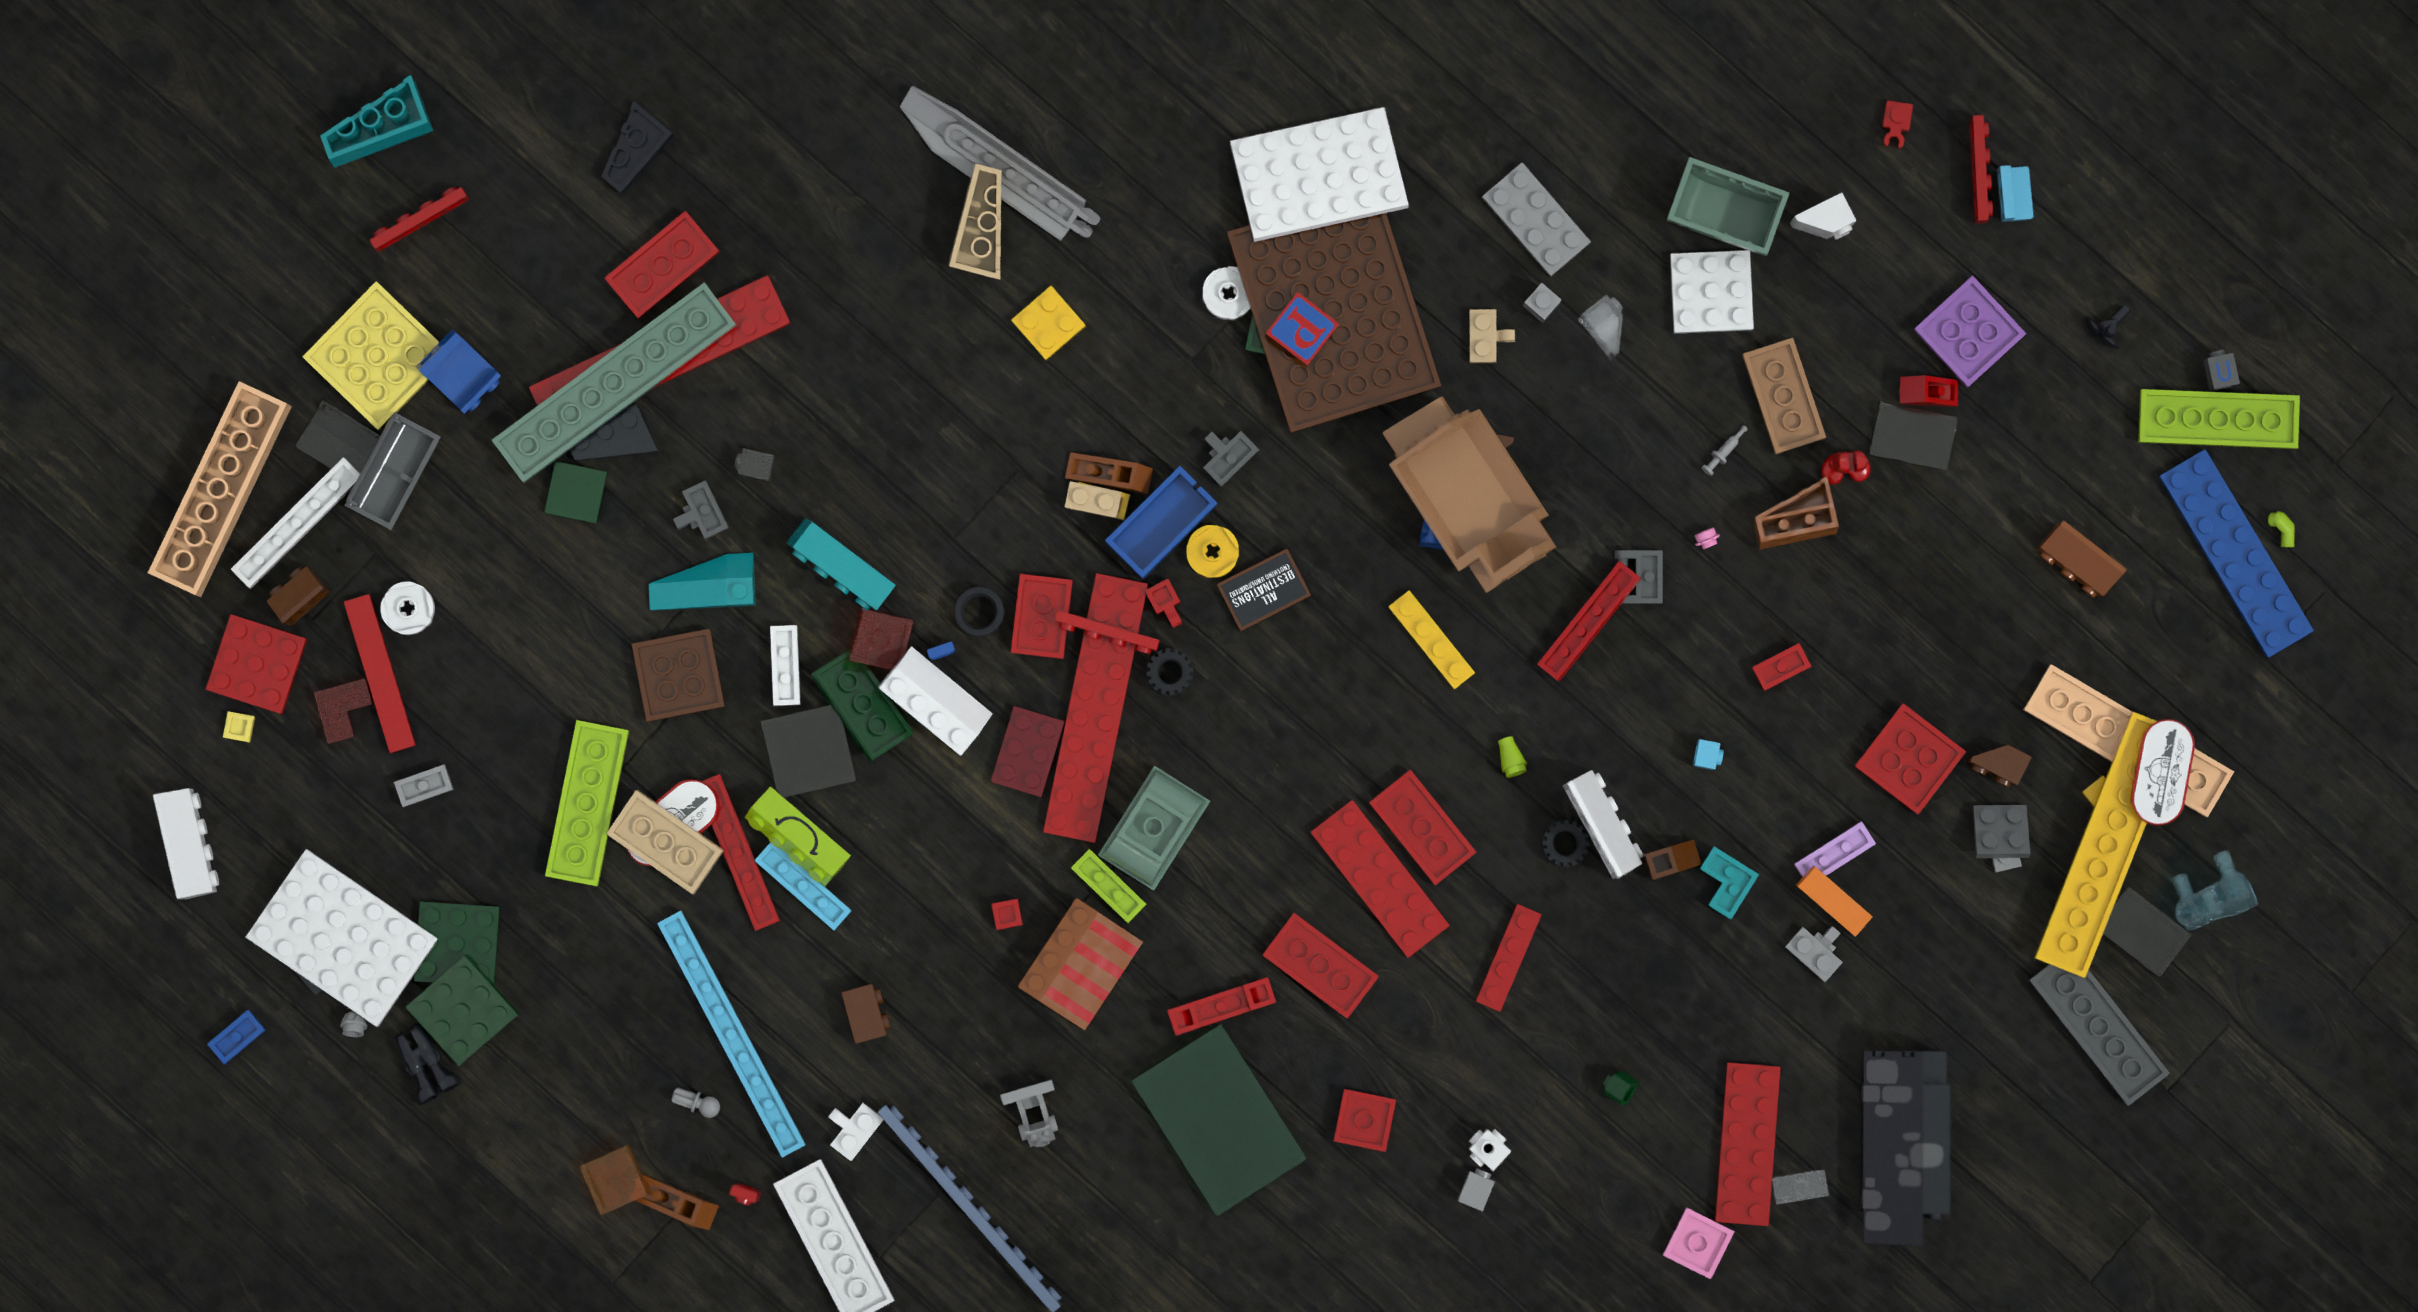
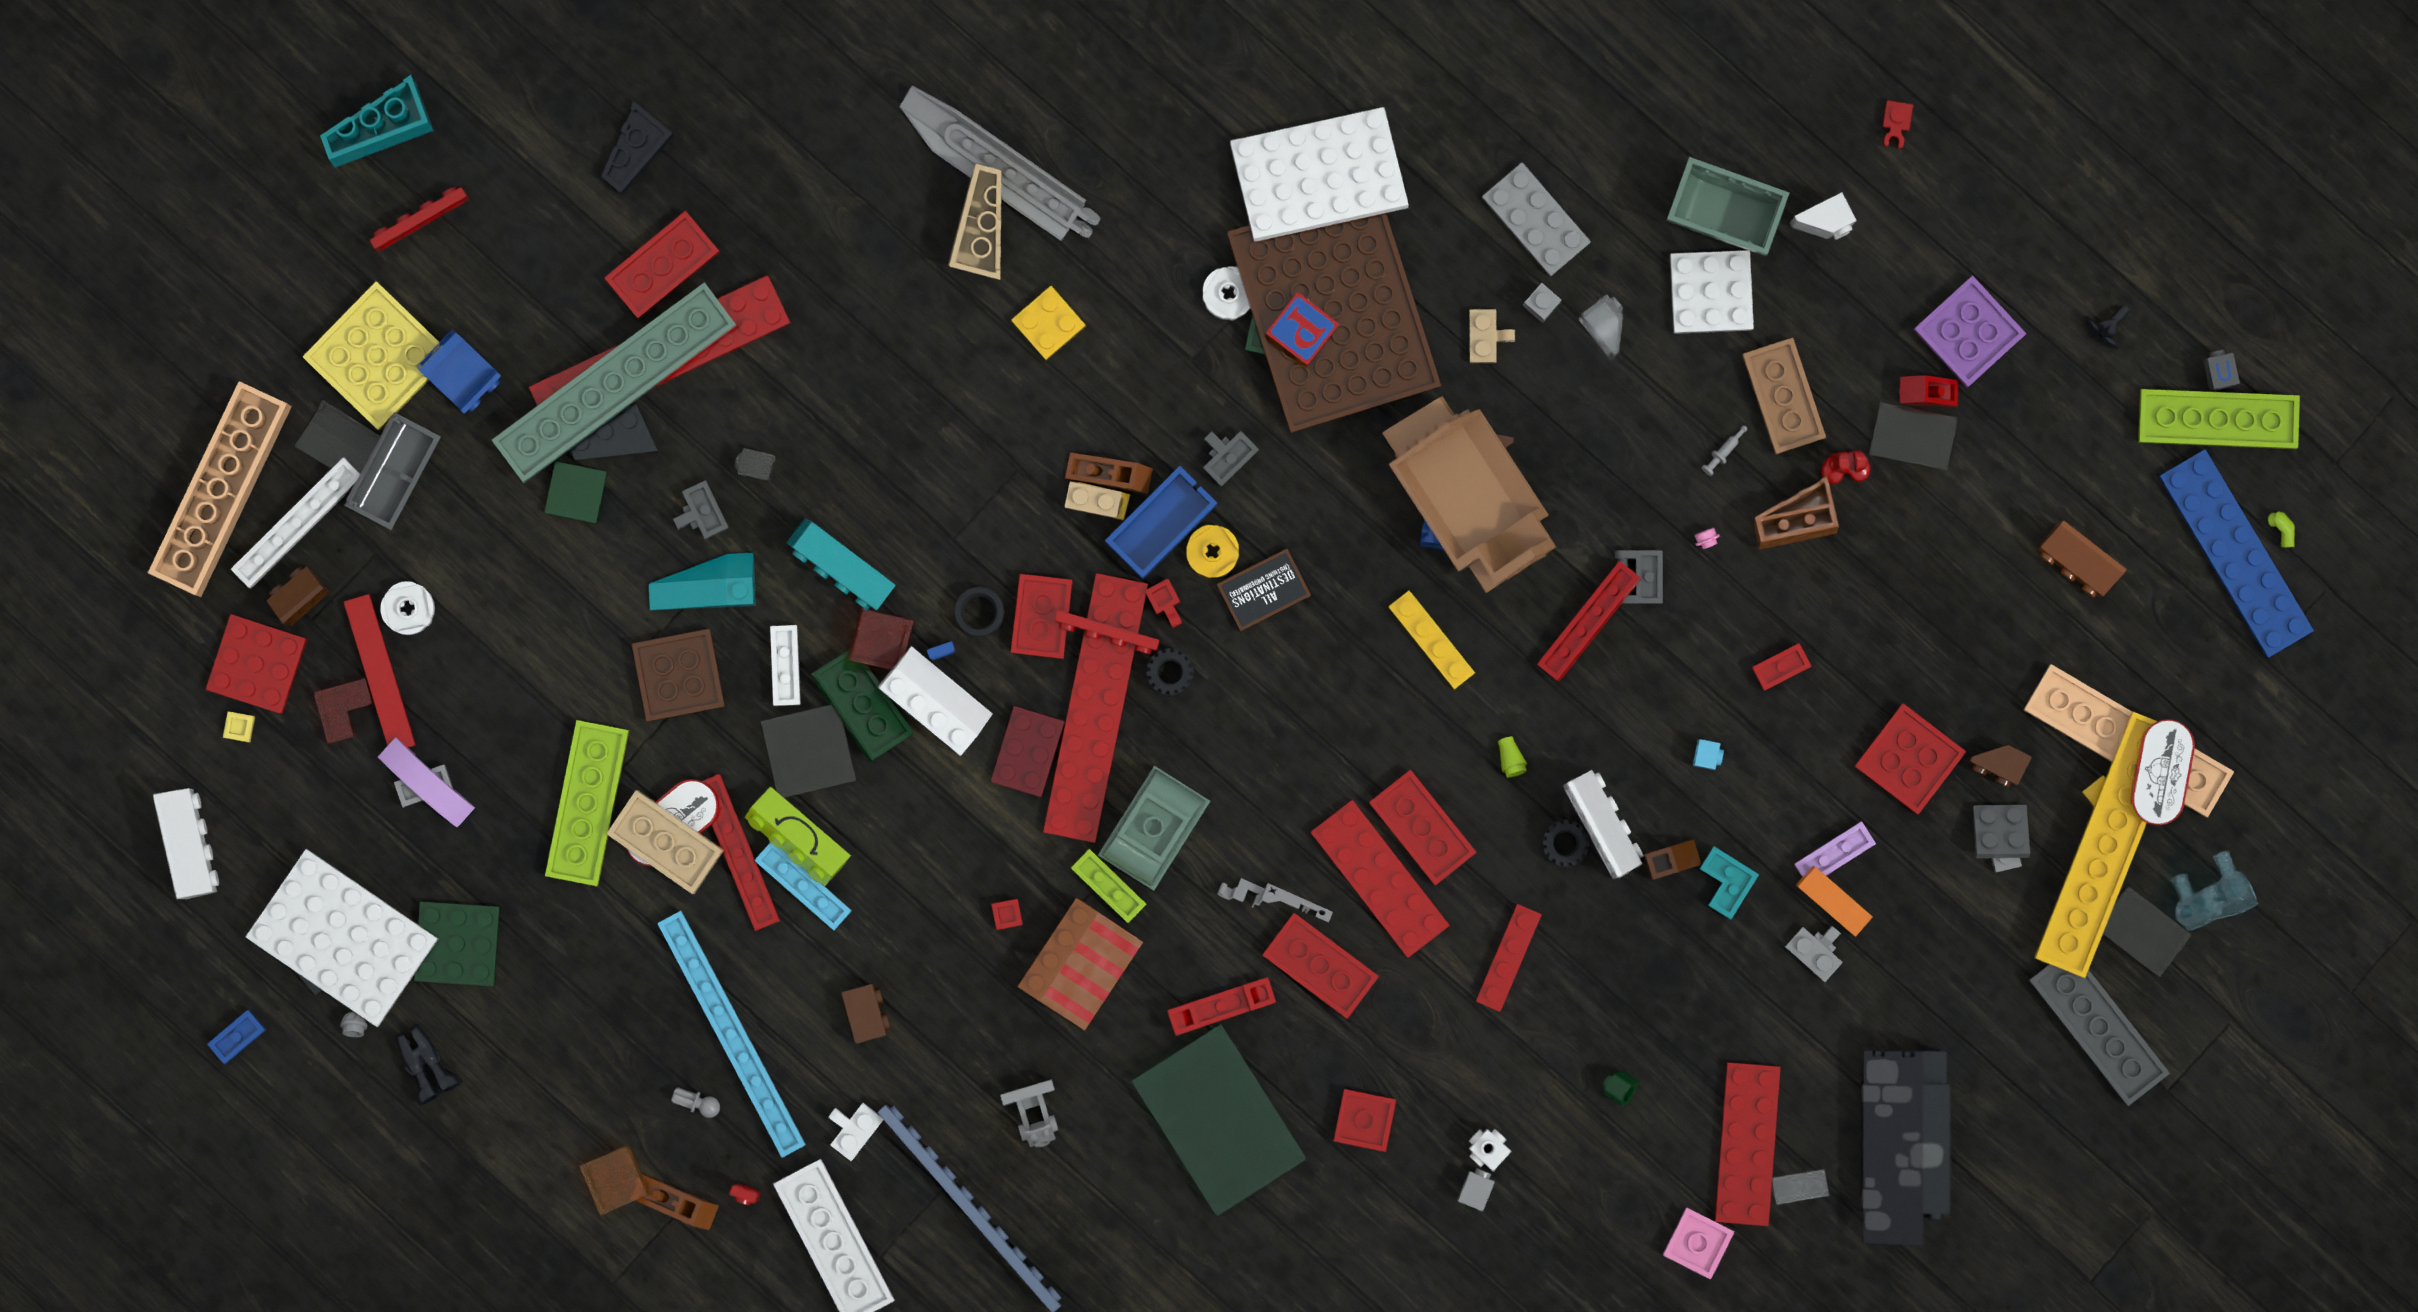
(425, 782): none -> lavender slope
(462, 1010): dark green plate -> none
(1264, 895): none -> light grey piece
(1981, 180): red plate -> none
(2014, 193): medium azure panel -> none

